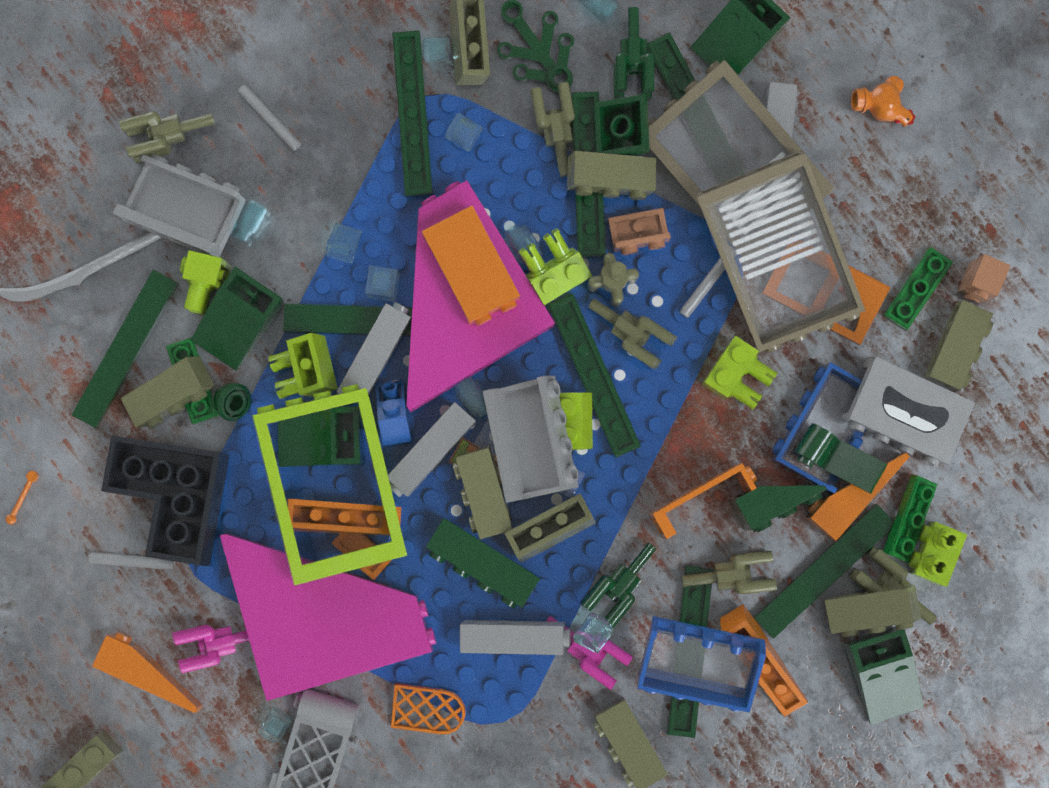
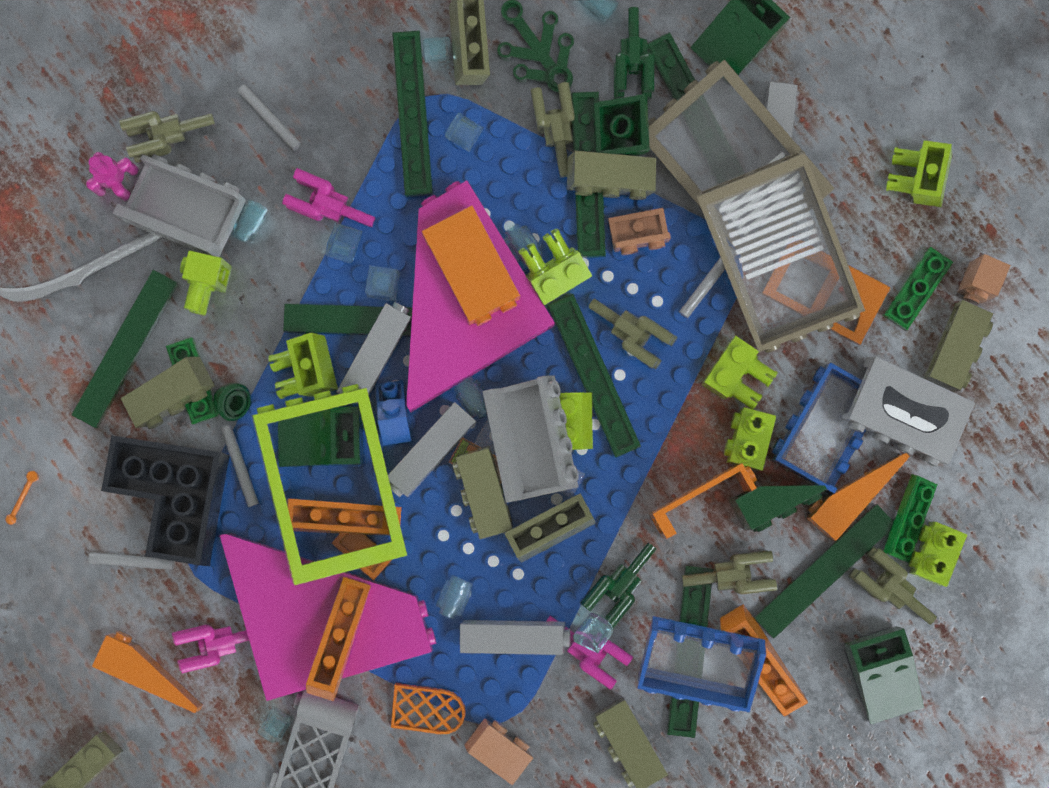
(110, 175): none -> dark pink plant
(237, 318): dark green slope -> none
(239, 465): none -> light grey bar
(323, 201): none -> dark pink plant
(337, 639): none -> orange slope
(454, 597): none -> clear light blue brick
(483, 563): dark green brick -> none
(499, 751): none -> nougat brick
(613, 279): olive plant -> none
(750, 438): none -> lime brick
(839, 458): dark green door -> none
(873, 611): olive brick -> none
(883, 102): orange animal -> none
(932, 172): none -> lime brick

